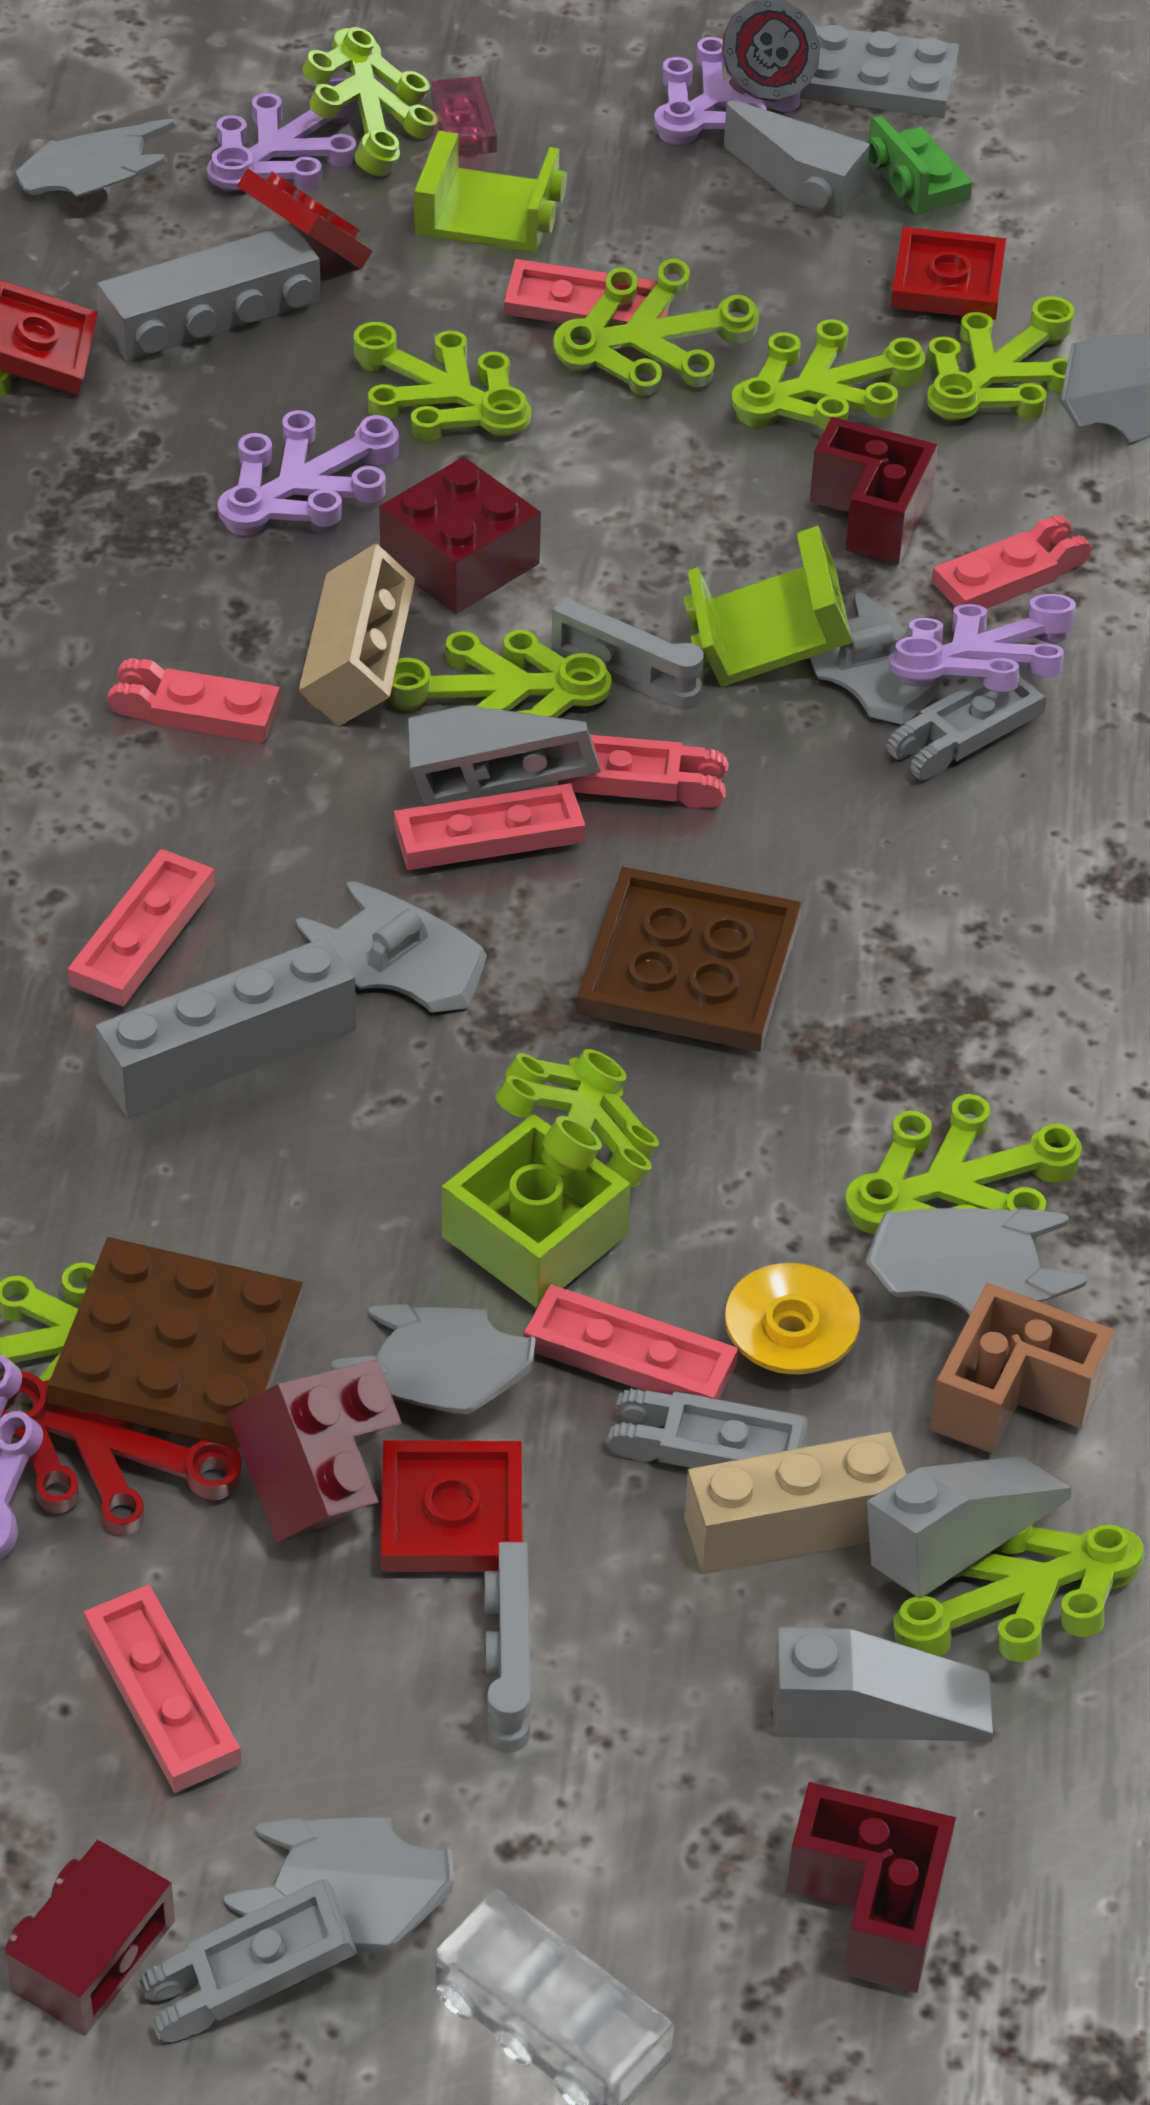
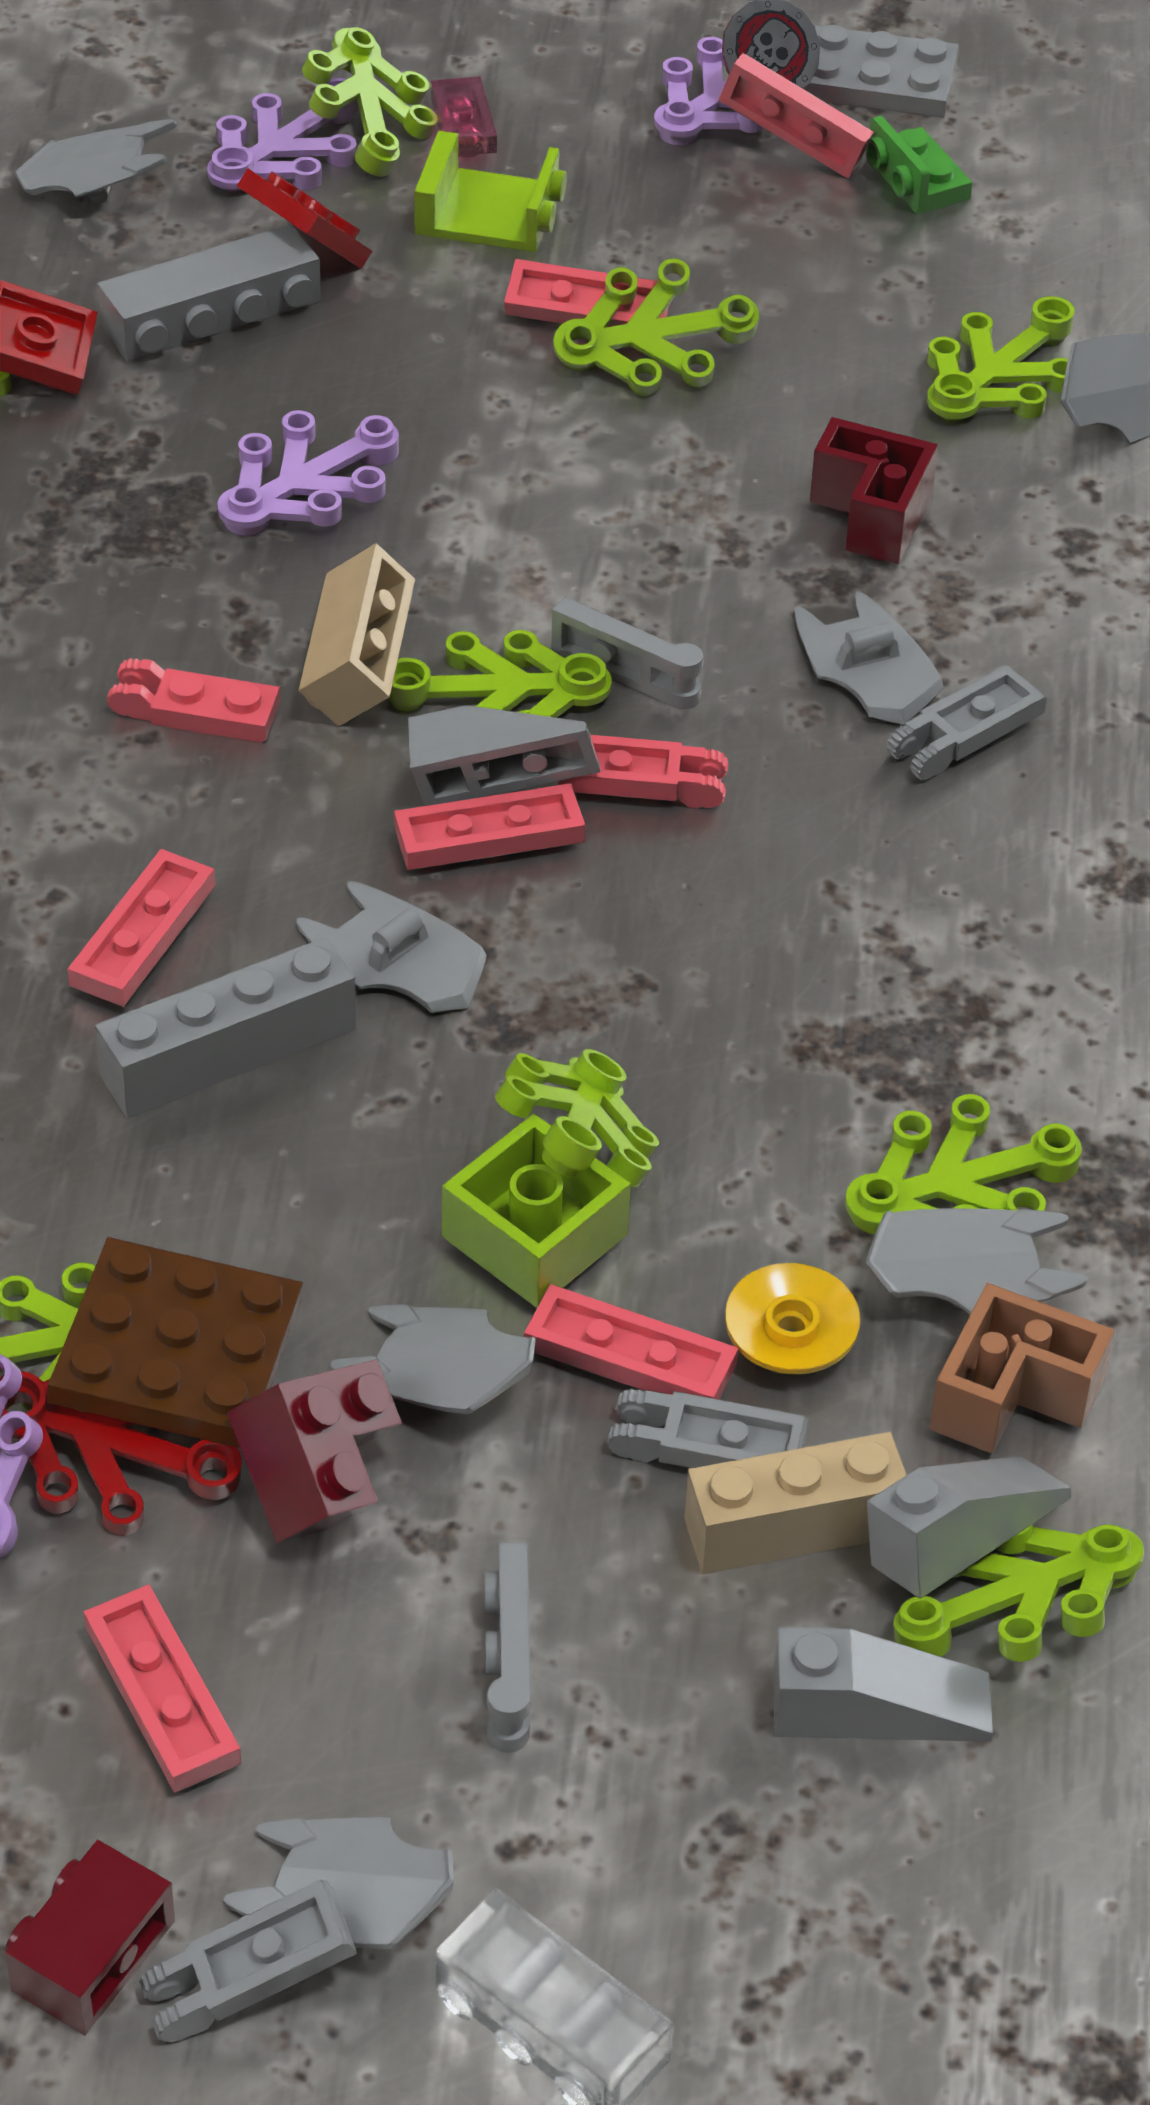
(449, 1504): red plate -> none
(461, 534): dark red brick -> none
(499, 410): lime plant -> none
(690, 958): reddish brown plate -> none
(765, 397): lime plant -> none
(772, 619): lime panel -> none
(795, 115): none -> coral plate
(797, 158): light grey slope -> none
(884, 1865): dark red brick -> none
(923, 657): lavender plant -> none
(948, 272): red plate -> none
(1012, 565): coral hinge -> none

